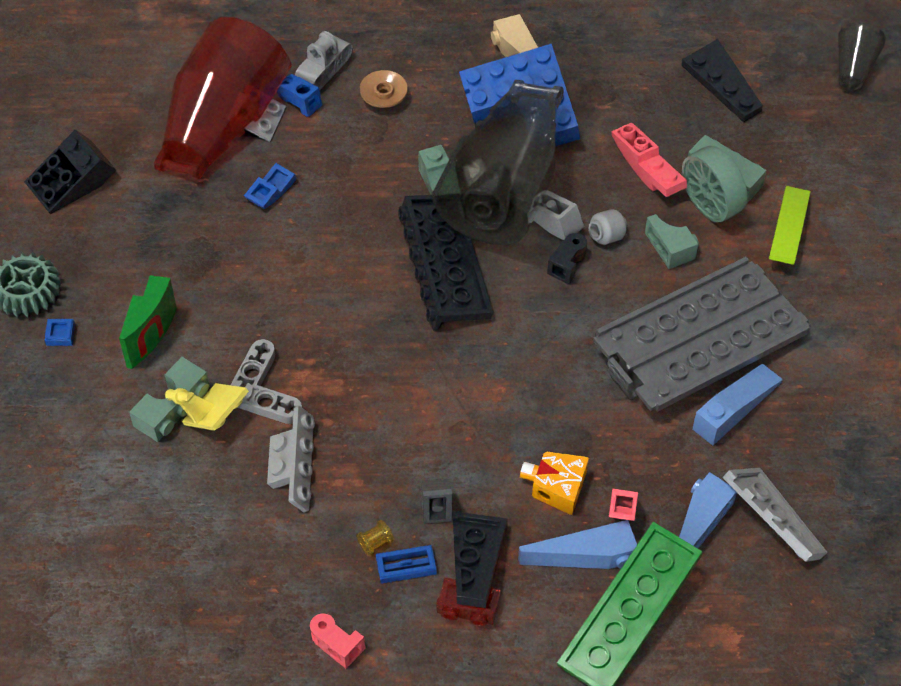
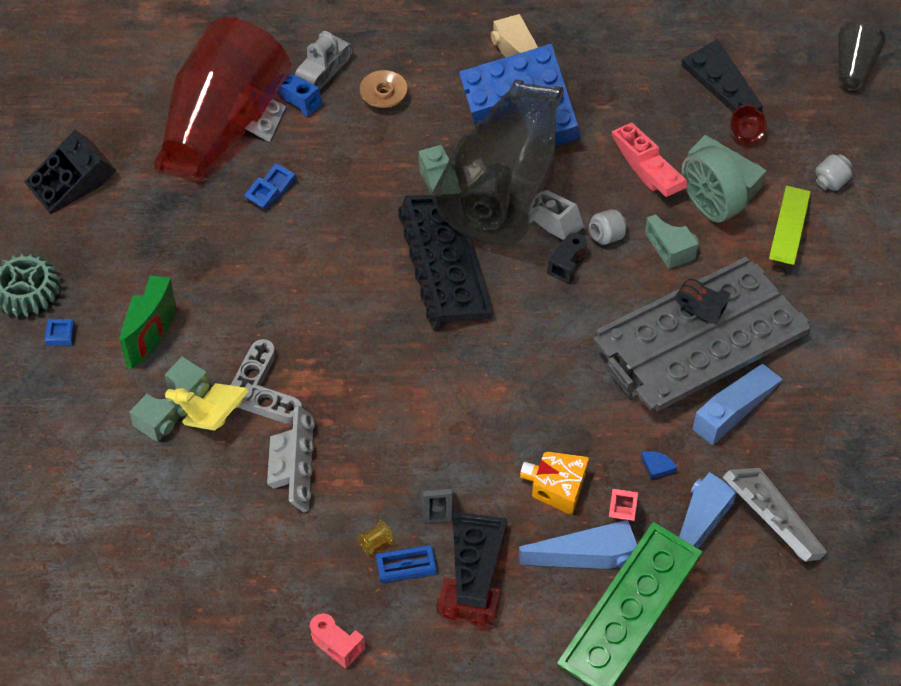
(657, 464): none -> blue tile
(702, 300): none -> black leg
(748, 124): none -> clear red hair
(833, 172): none -> light grey head

